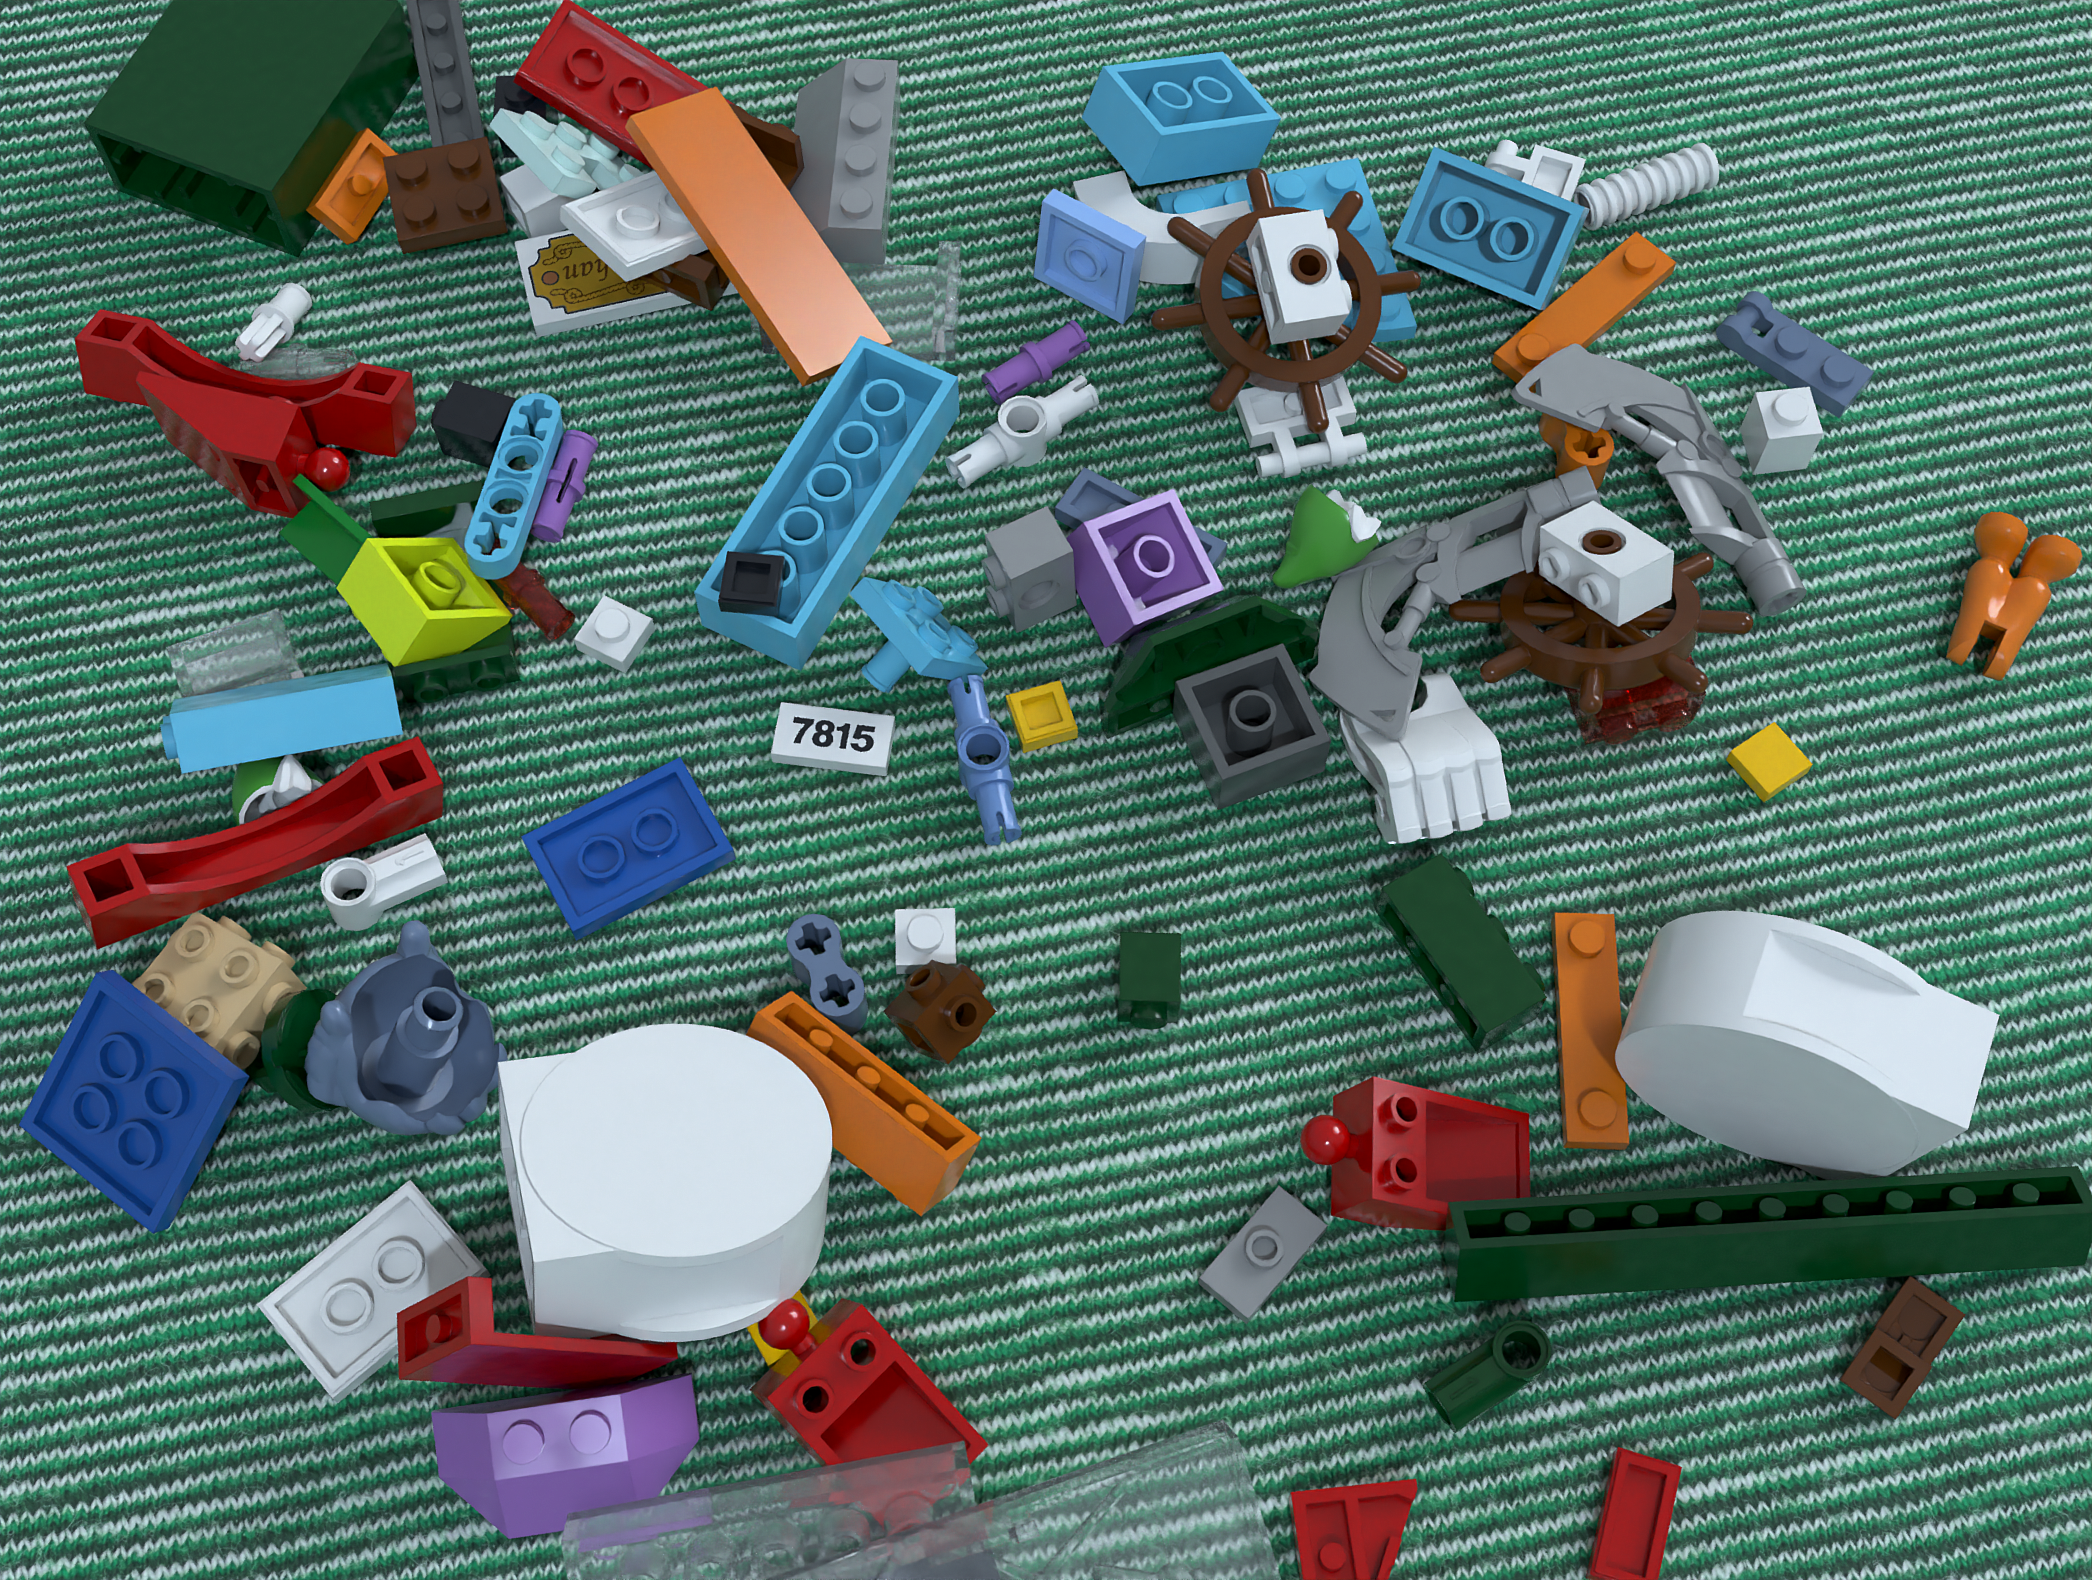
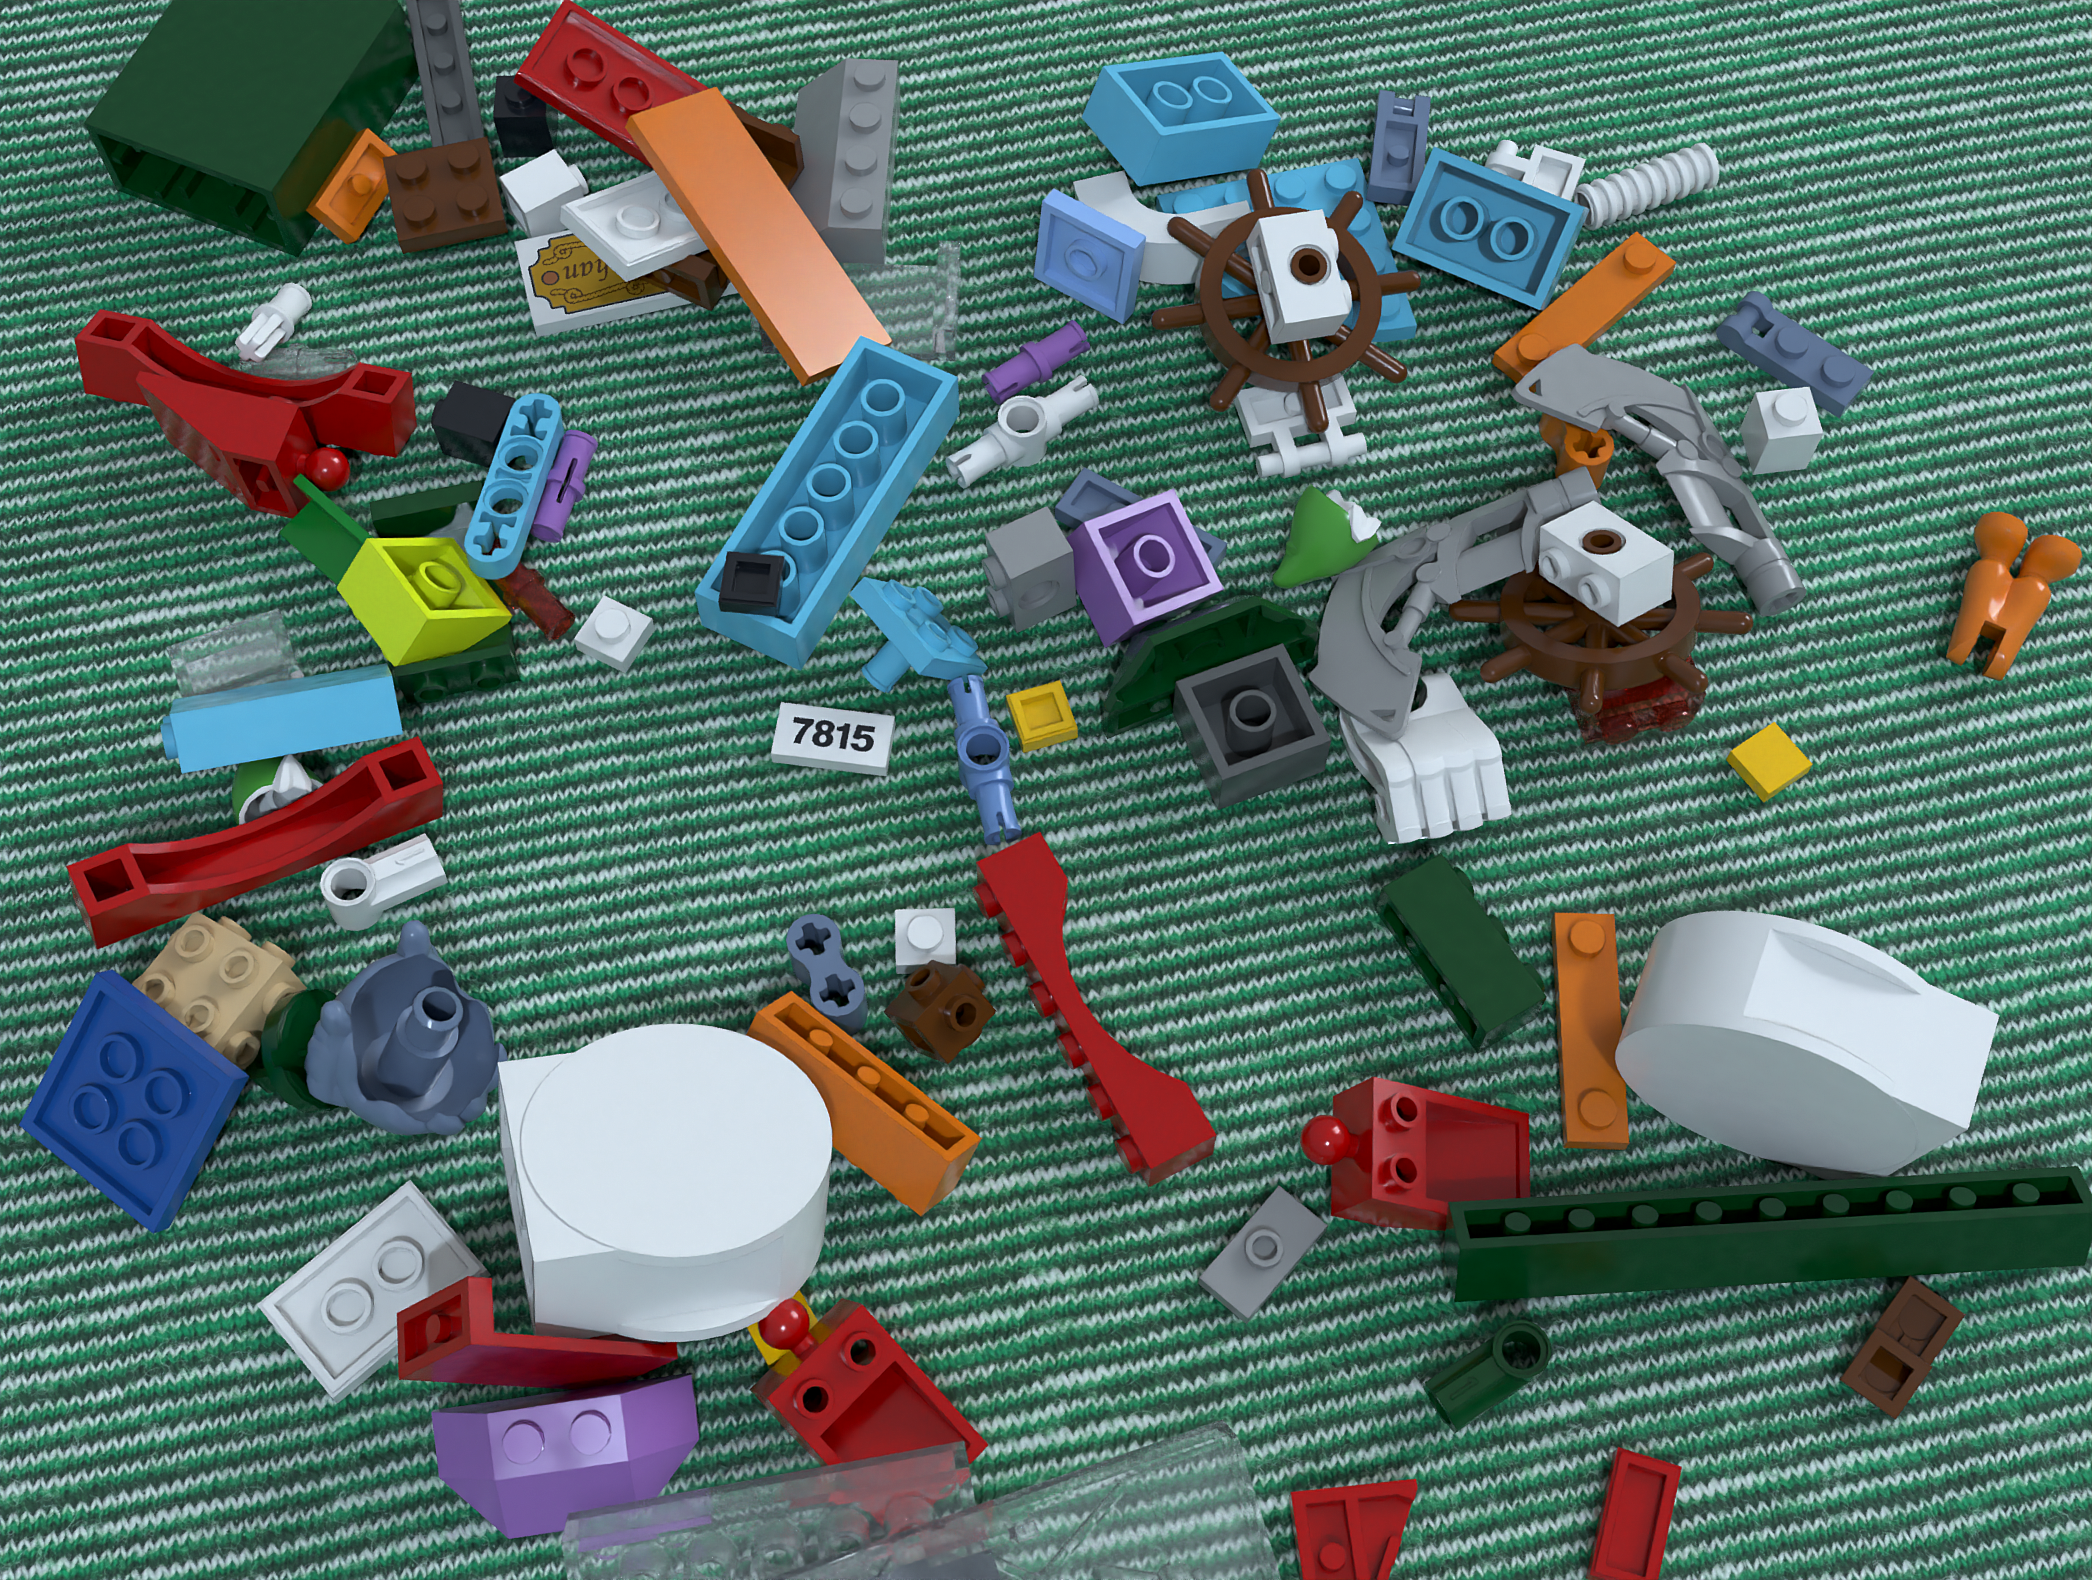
(562, 155): light aqua plate -> none
(628, 848): blue plate -> none
(1149, 979): dark green brick -> none
(1151, 1111): none -> red arch
(1397, 148): none -> sand blue plate

